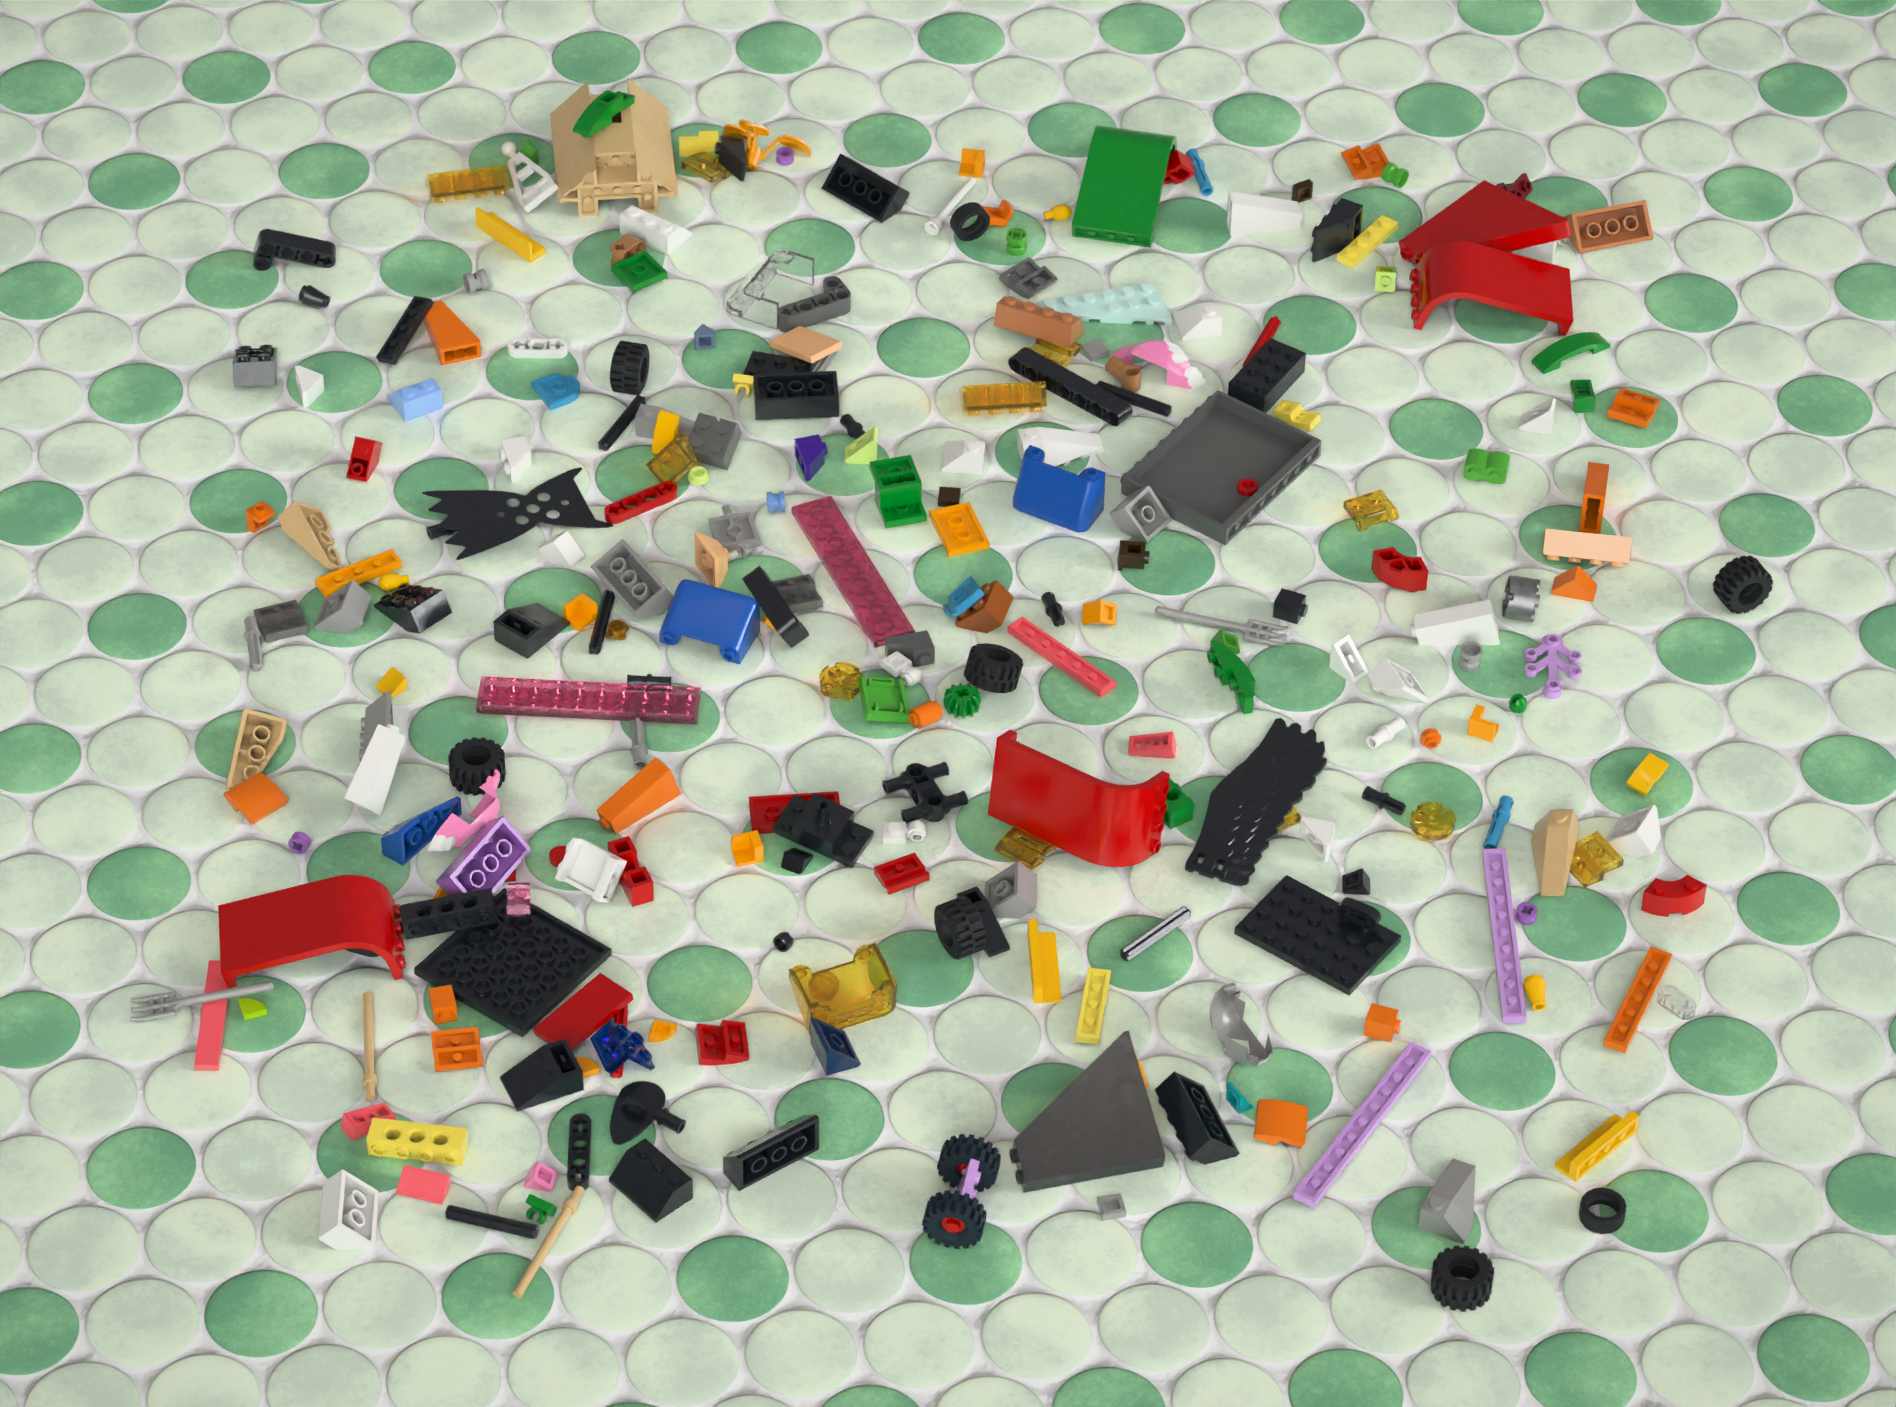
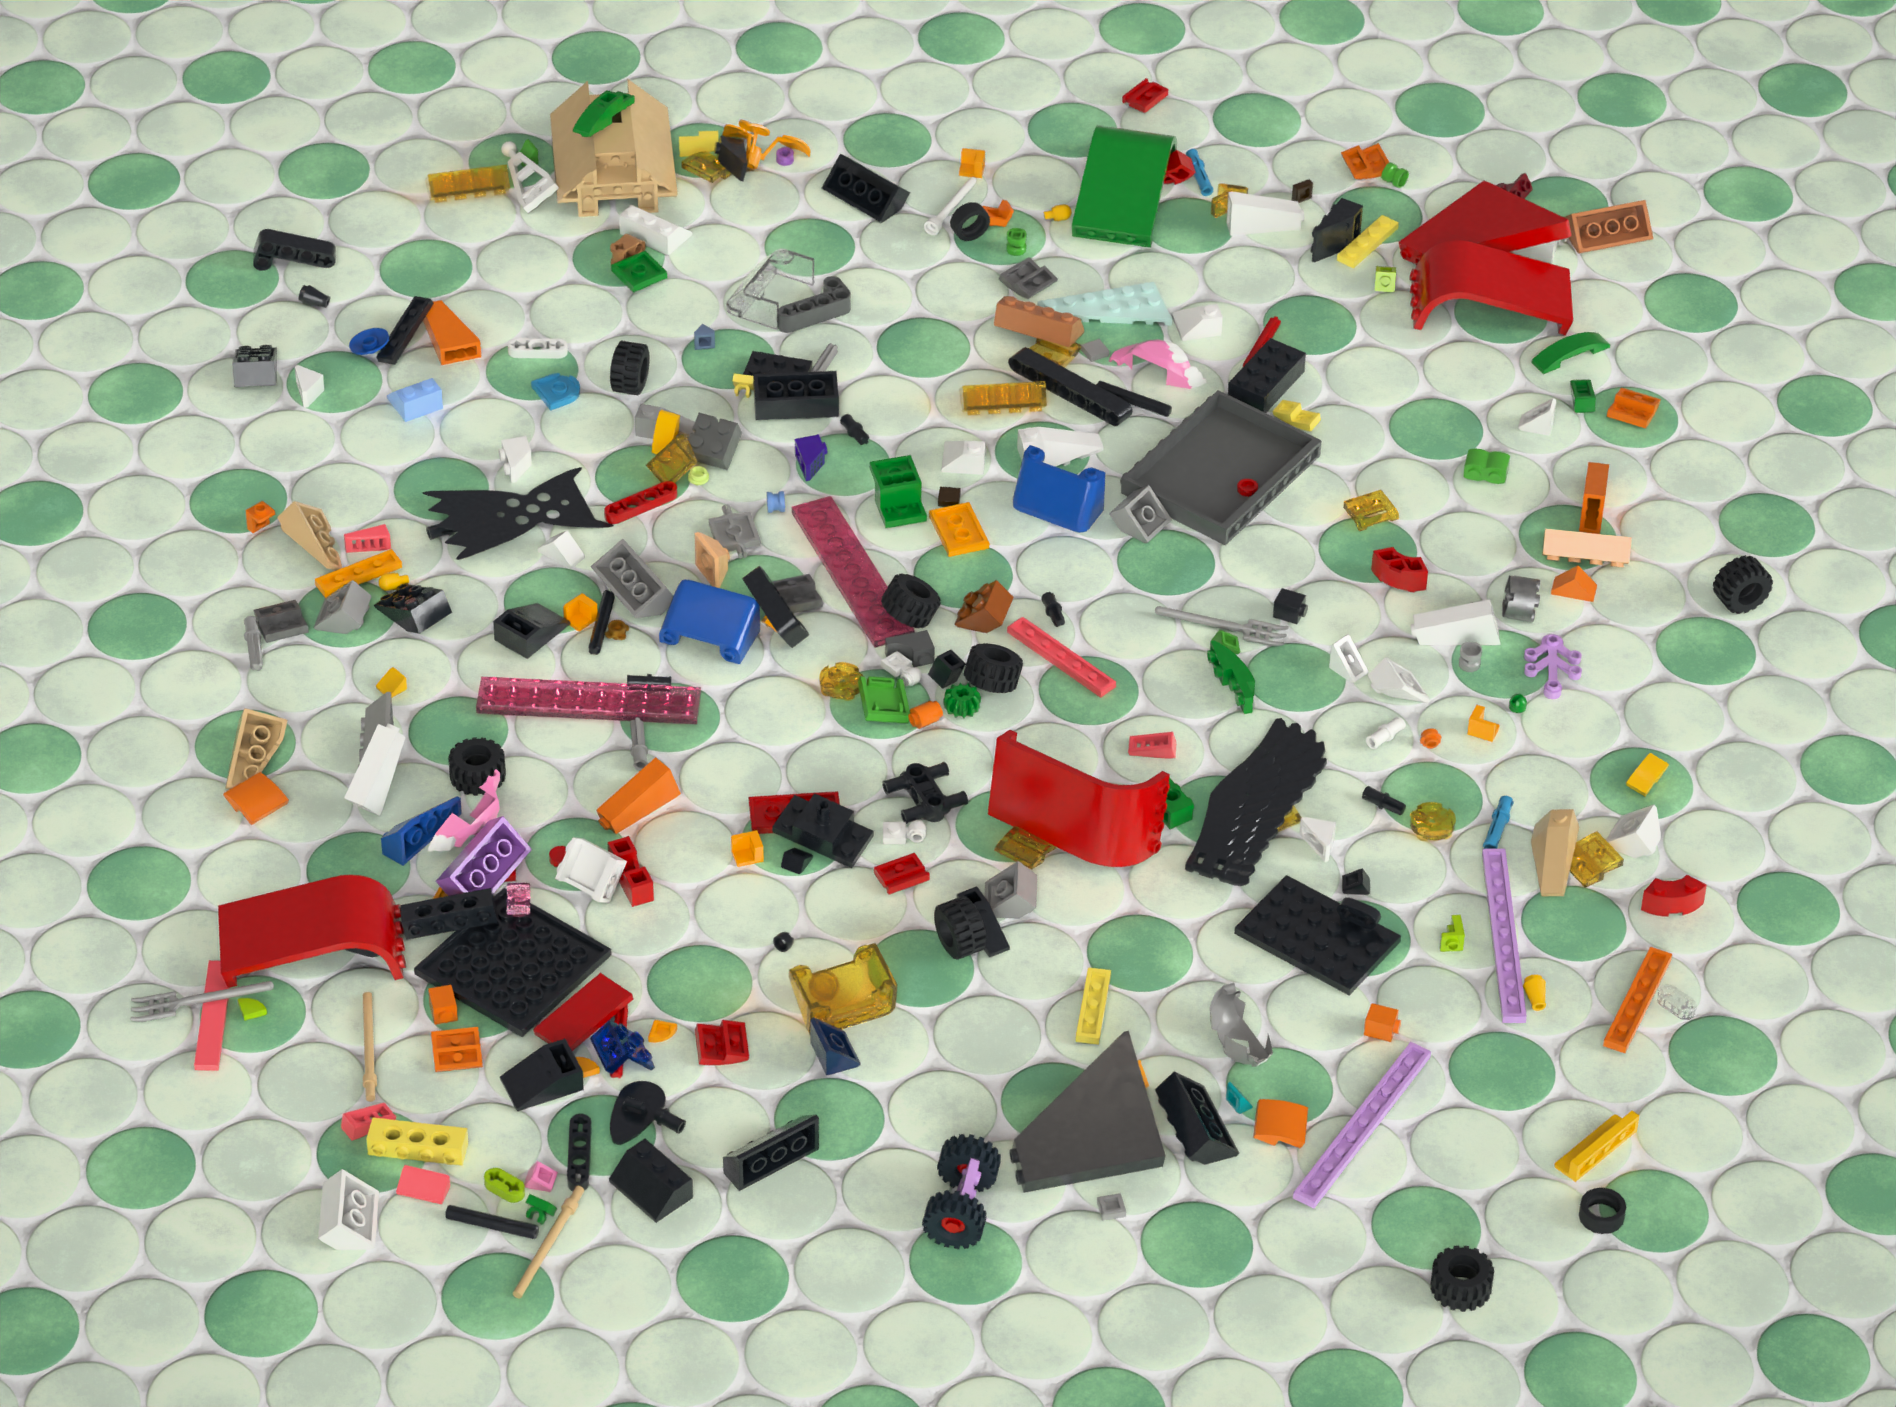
(299, 842): medium lavender bush -> none
(363, 458): red slope -> none
(369, 341): none -> blue dish
(379, 540): none -> coral slope
(476, 281): light grey wheel -> none
(504, 1185): none -> lime beam
(508, 235): yellow panel -> none
(621, 423): black axle -> none
(805, 344): light nougat tile -> none
(863, 449): yellowish green slope -> none
(910, 600): none -> black tyre
(946, 669): none -> black brick
(963, 597): dark azure tile -> none
(1043, 965): yellow panel -> none
(1099, 612): light orange panel -> none
(1127, 374): medium nougat piece -> none
(1132, 555): dark brown brick -> none
(1145, 95): none -> red plate
(1155, 933): axle -> none
(1220, 202): none -> clear yellow slope
(1450, 1203): light grey wedge -> none
(1454, 937): none -> lime bracket
(1524, 908): medium lavender bush -> none

